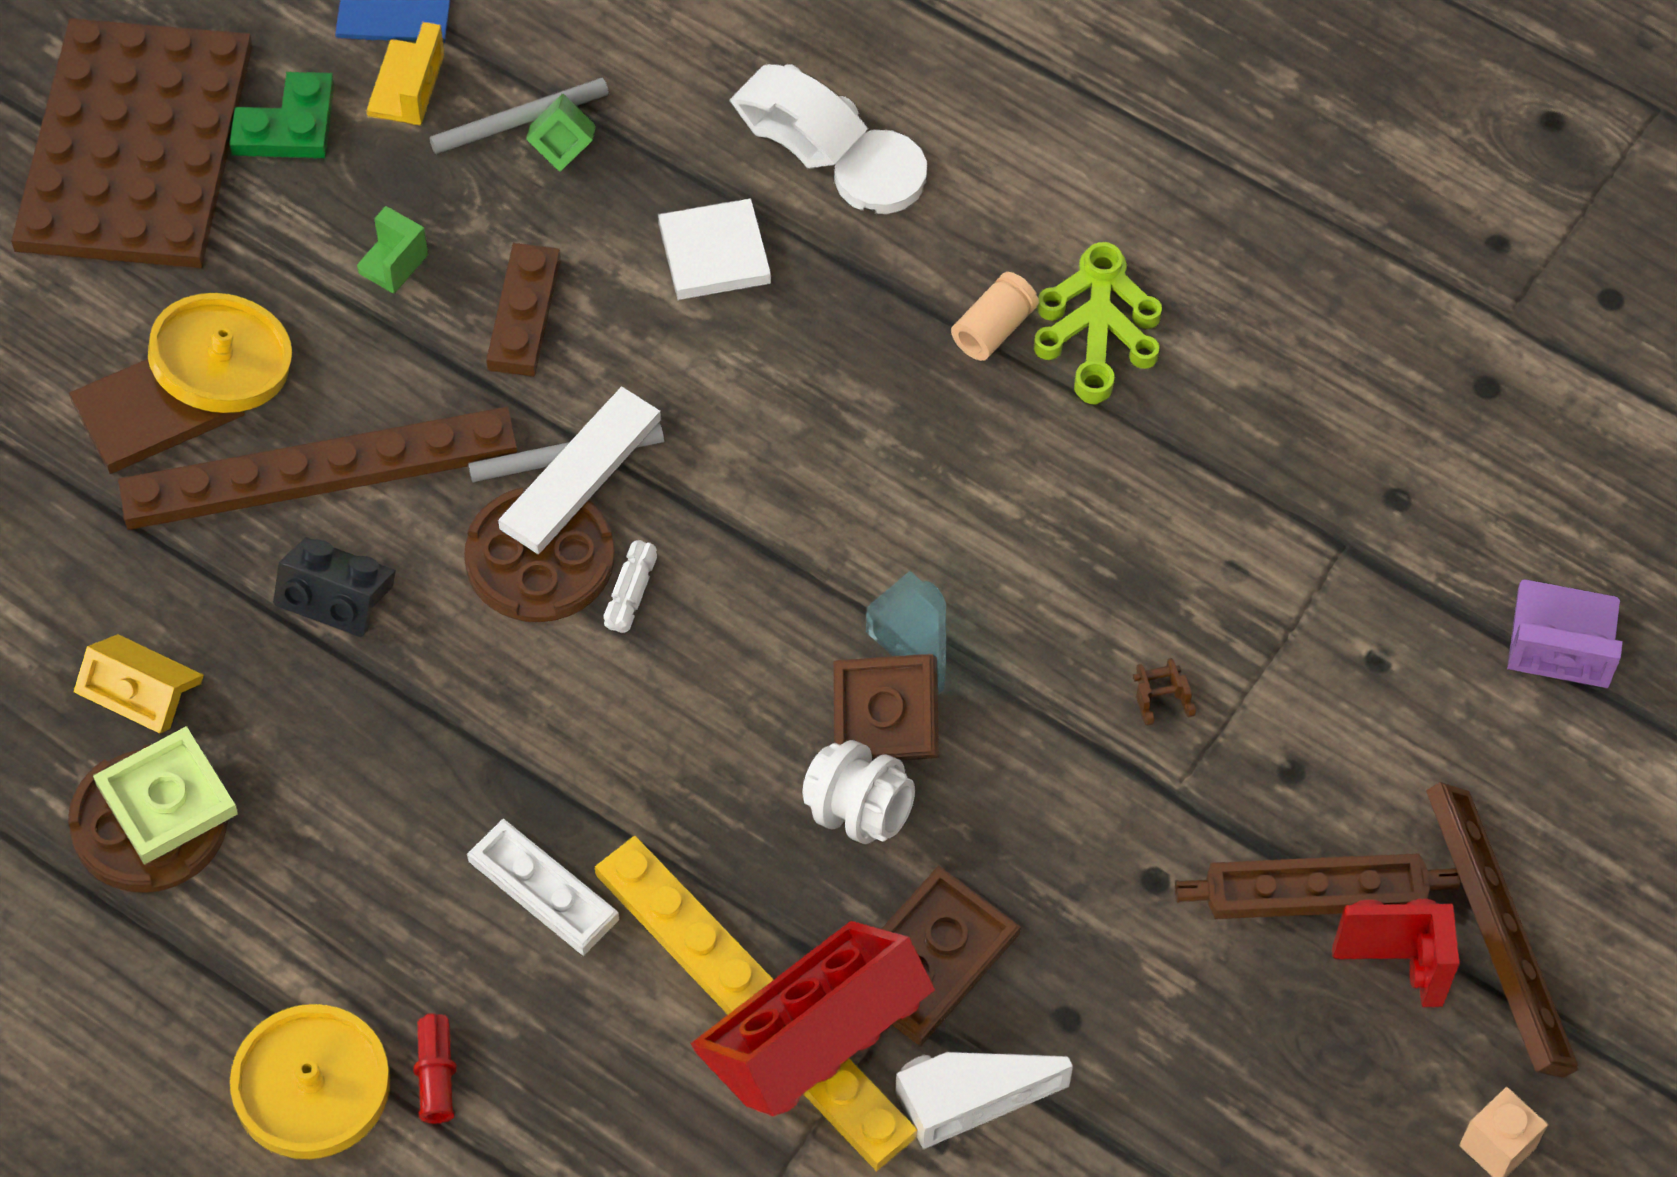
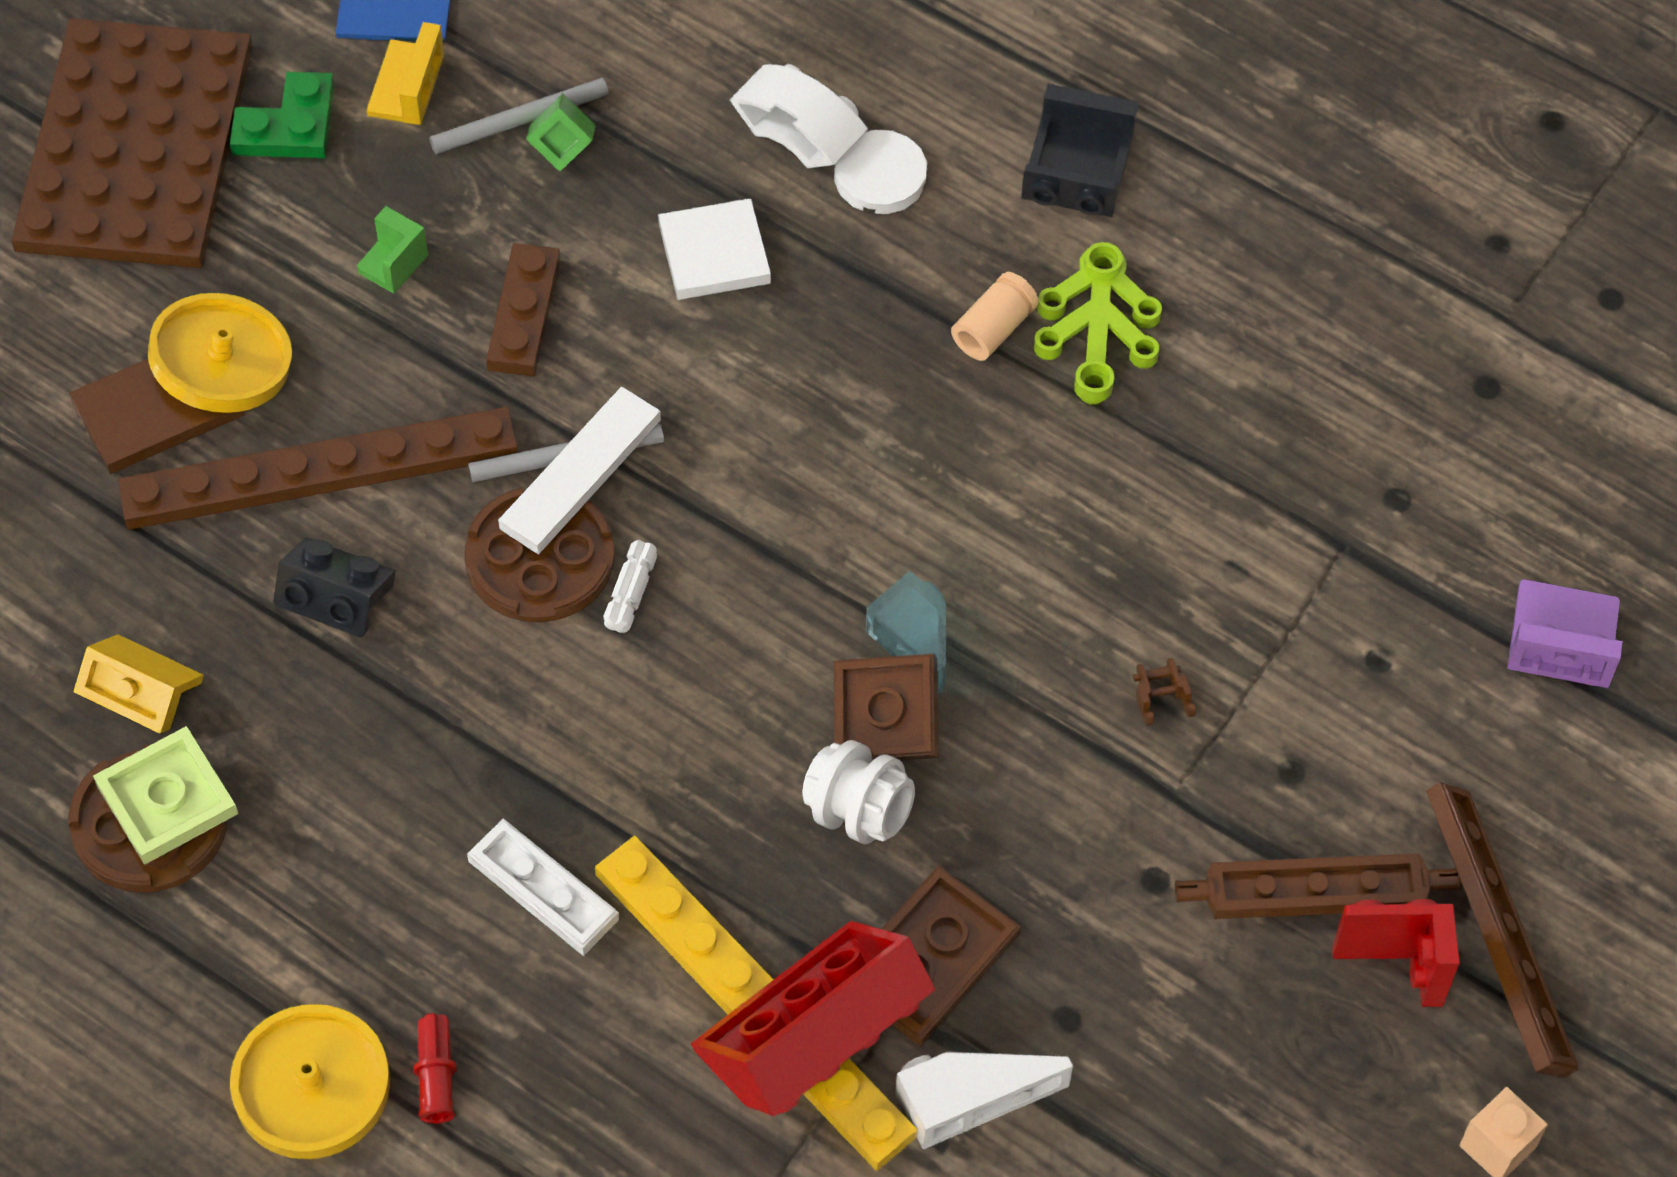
(1080, 150): none -> black panel

